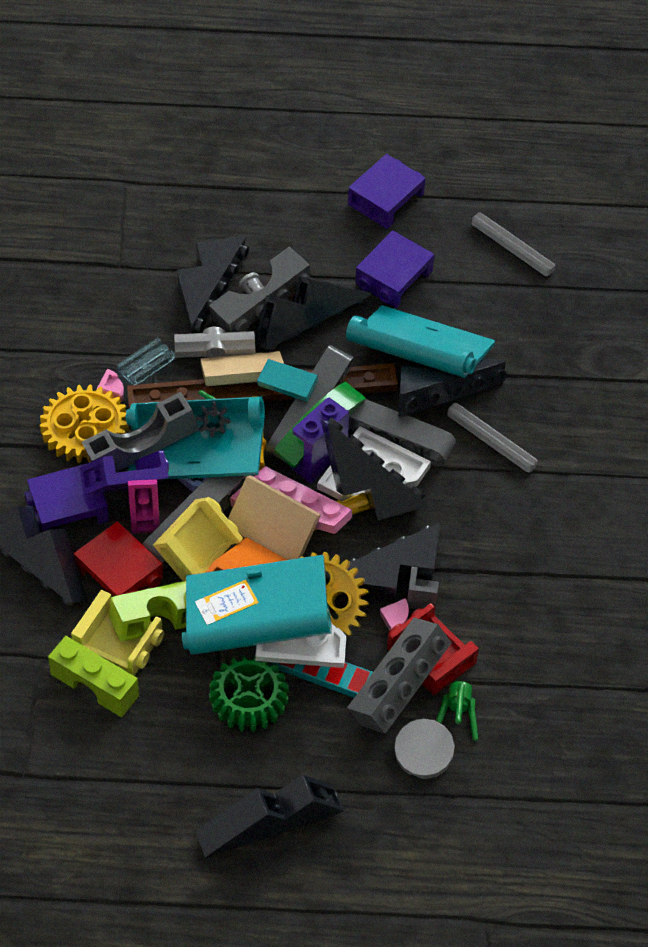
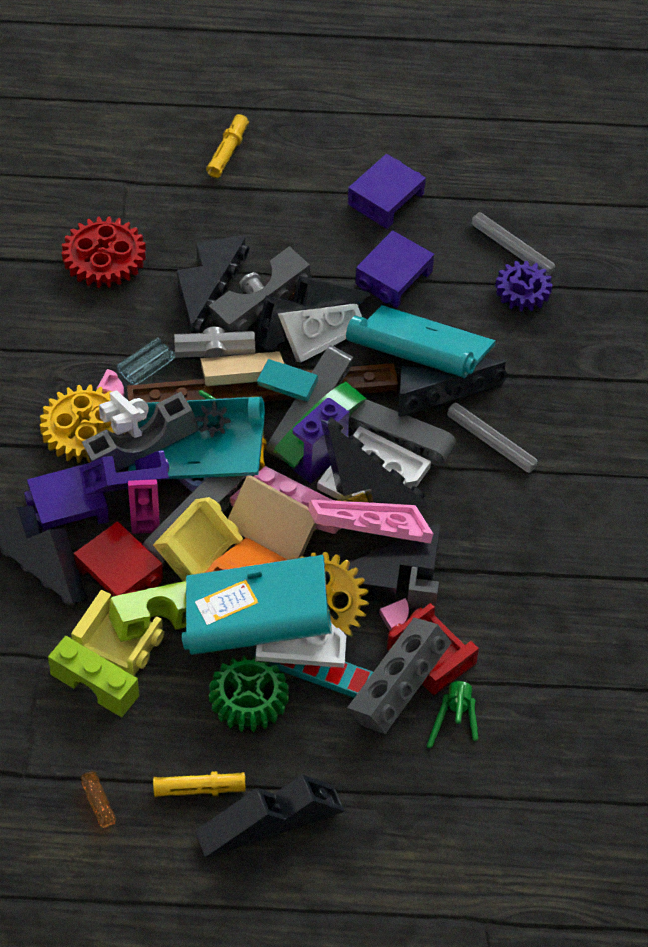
(98, 799): none -> clear orange axle
(103, 252): none -> red gear
(124, 413): none -> white hips
(202, 784): none -> yellow pin
(231, 138): none -> yellow pin
(316, 329): none -> white wing
(374, 518): none -> bright pink wing
(424, 748): light grey tile -> none
(521, 285): none -> dark purple gear

